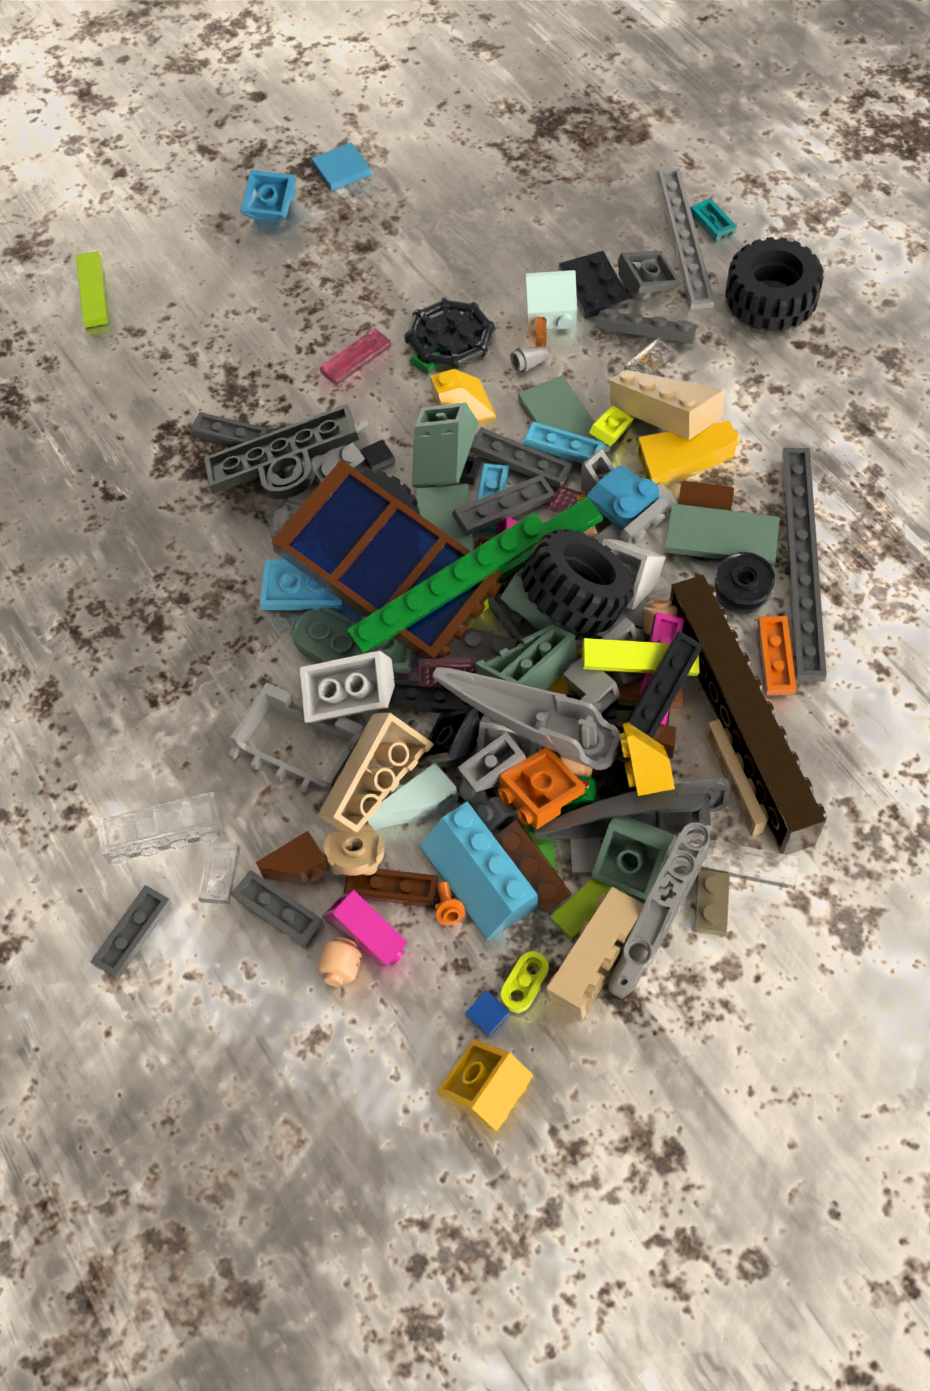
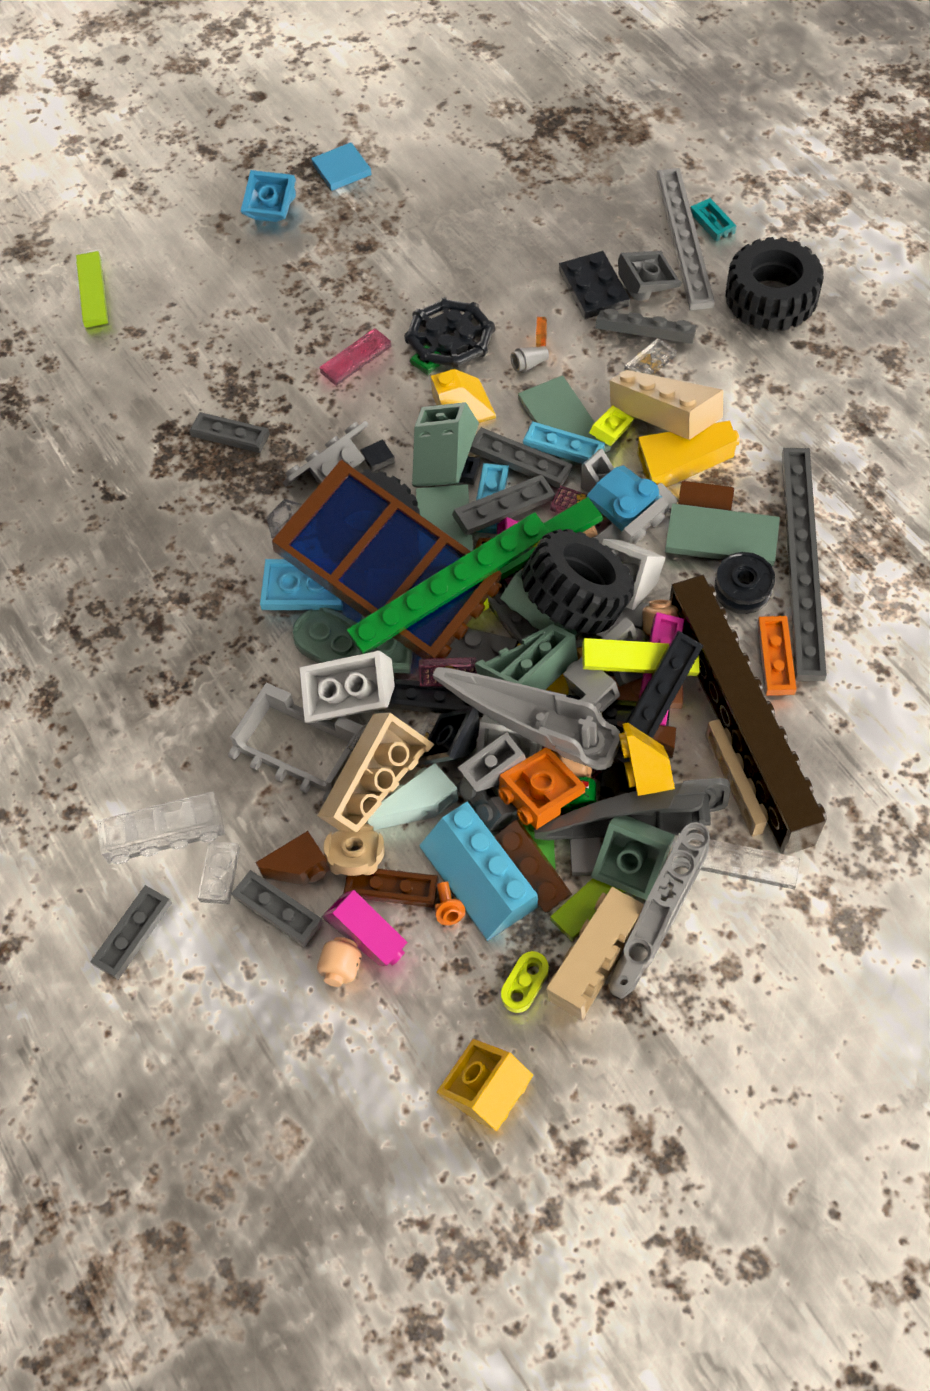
(279, 449): pearl dark grey plate -> none
(487, 1013): blue tile -> none
(551, 297): light aqua slope -> none
(712, 903): dark tan plate -> none

